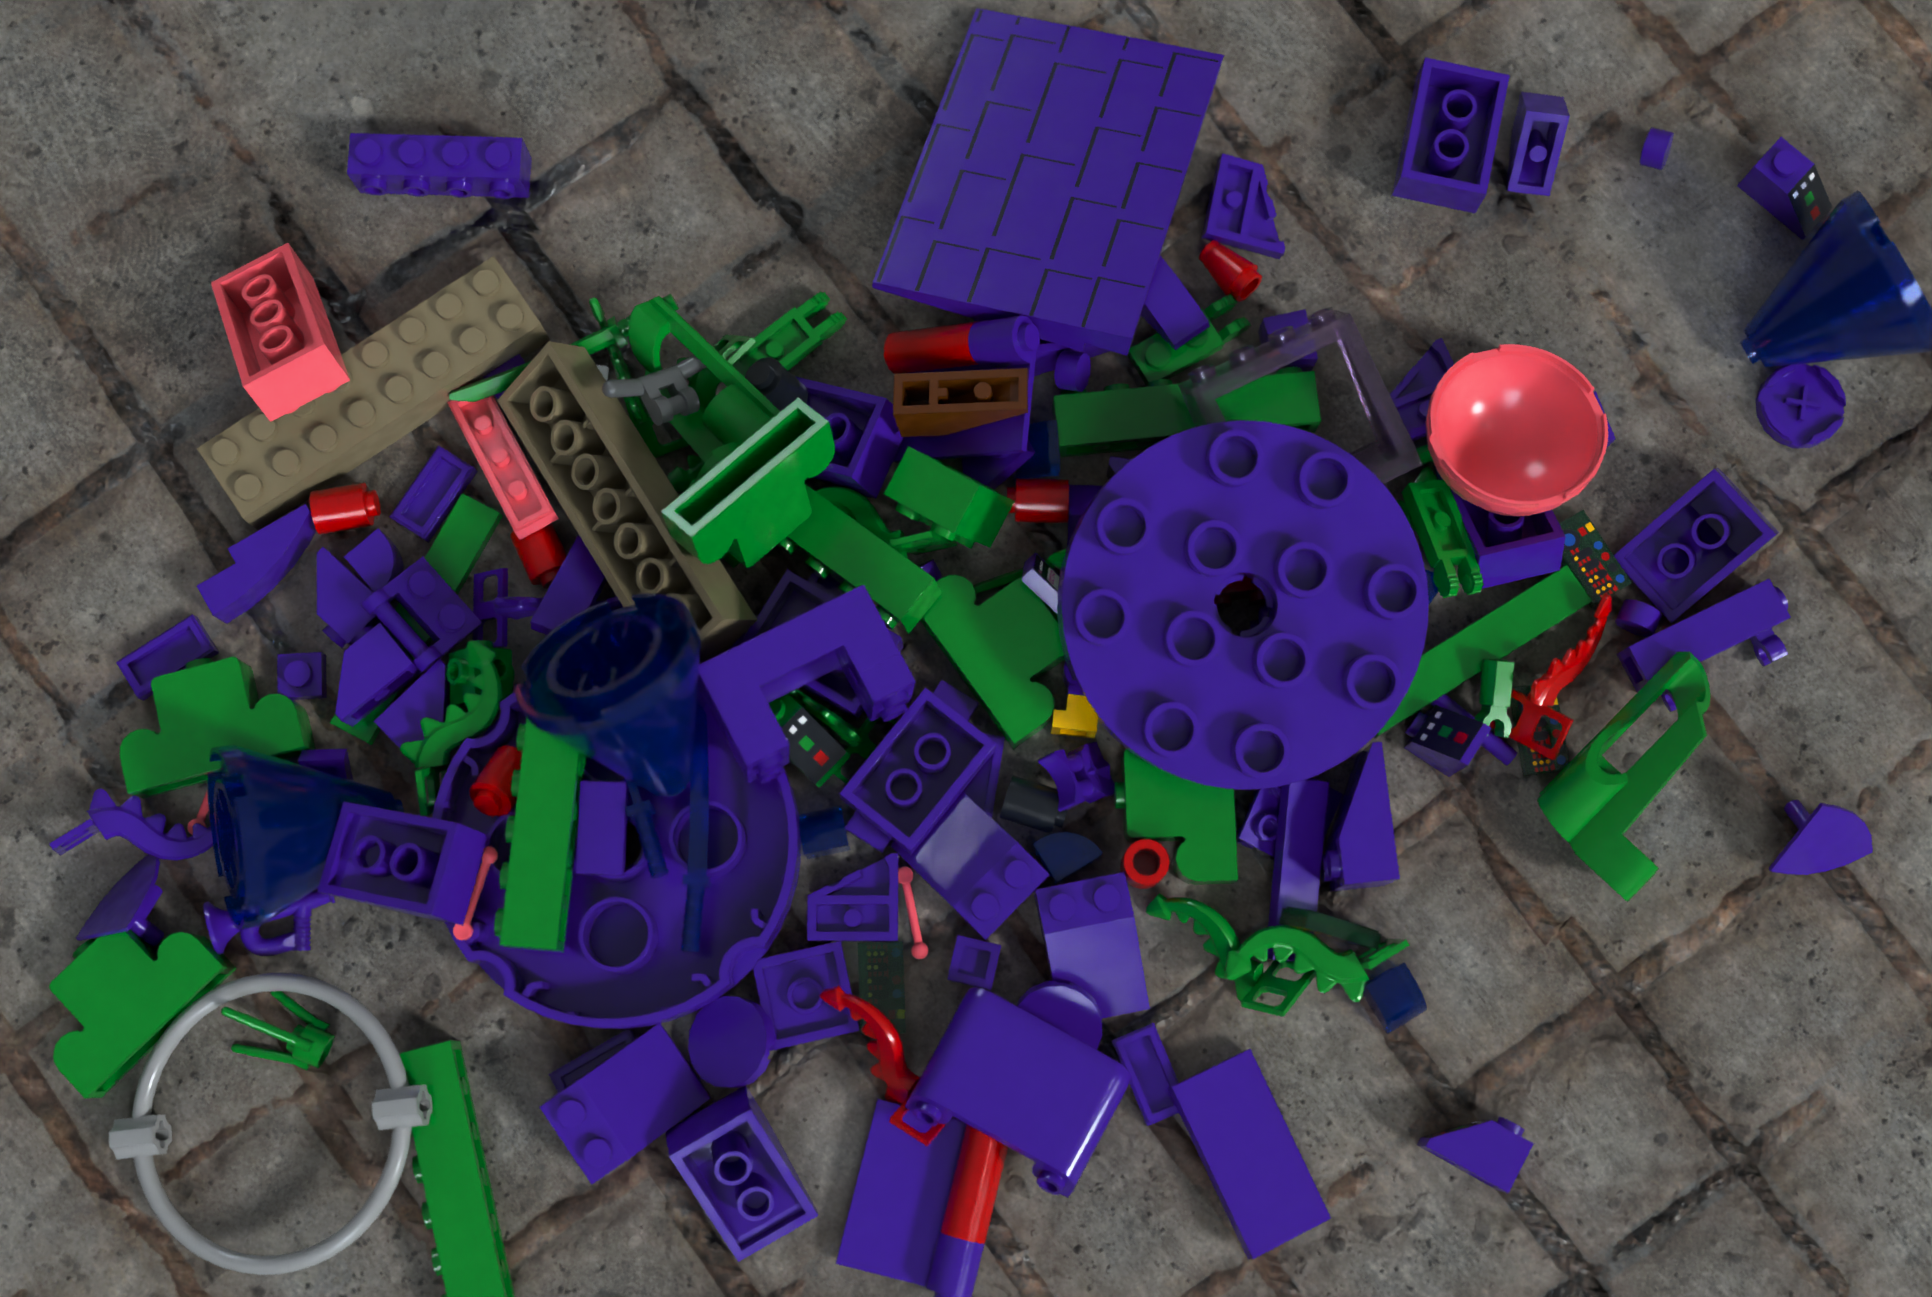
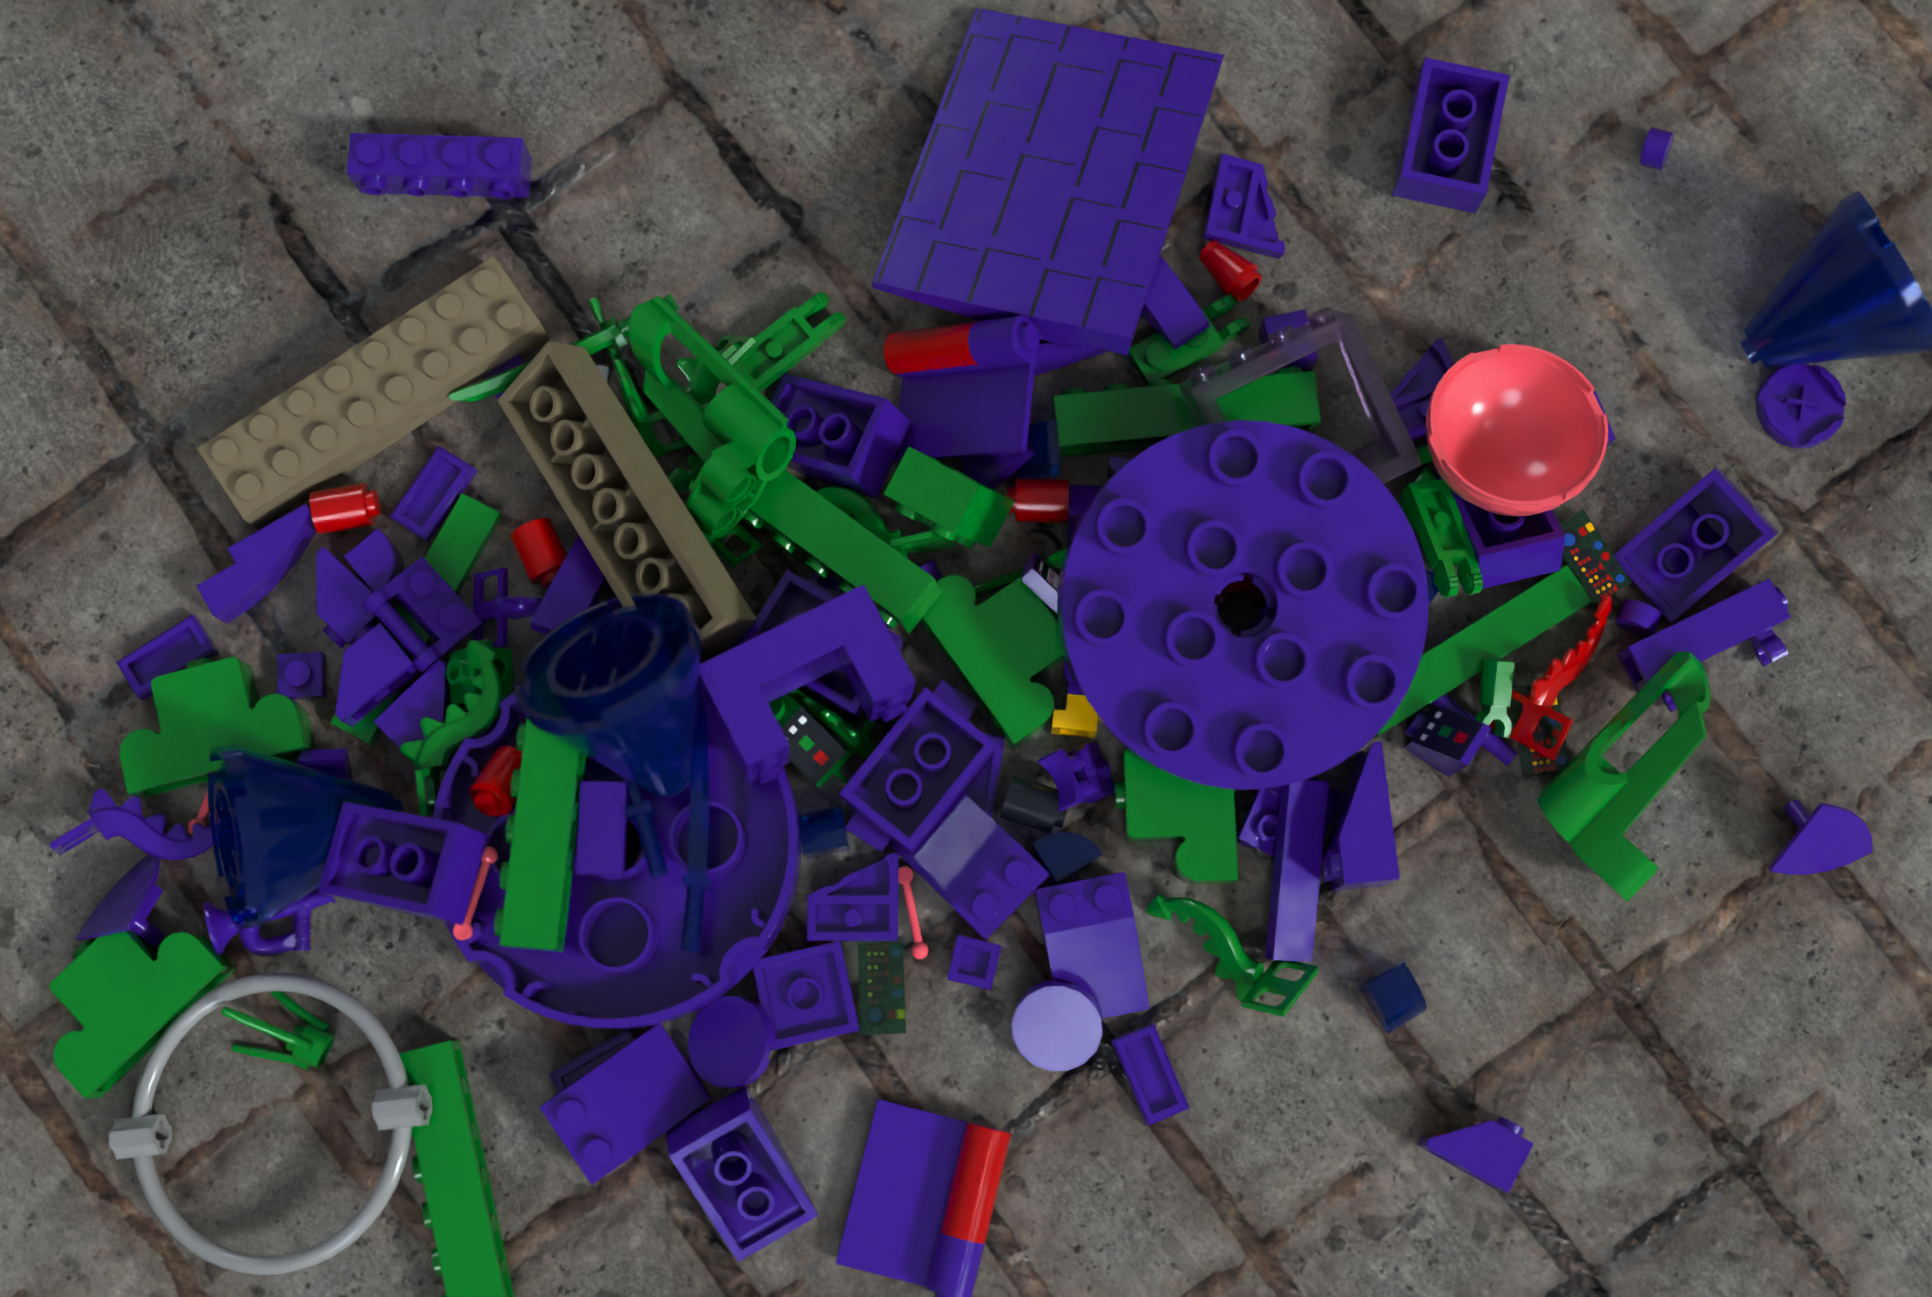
(279, 332): coral brick -> none
(504, 465): coral tile -> none
(648, 387): dark grey piece -> none
(755, 491): green brick -> none
(776, 383): black brick -> none
(889, 1052): red piece -> none
(957, 400): reddish brown slope -> none
(1021, 1087): dark purple windscreen -> none
(1072, 370): dark purple piece -> none
(1145, 863): red brick -> none
(1249, 1154): dark purple tile -> none
(1314, 955): green piece -> none
(1330, 927): clear green tile -> none
(1536, 143): dark purple slope -> none
(1788, 188): dark purple slope -> none

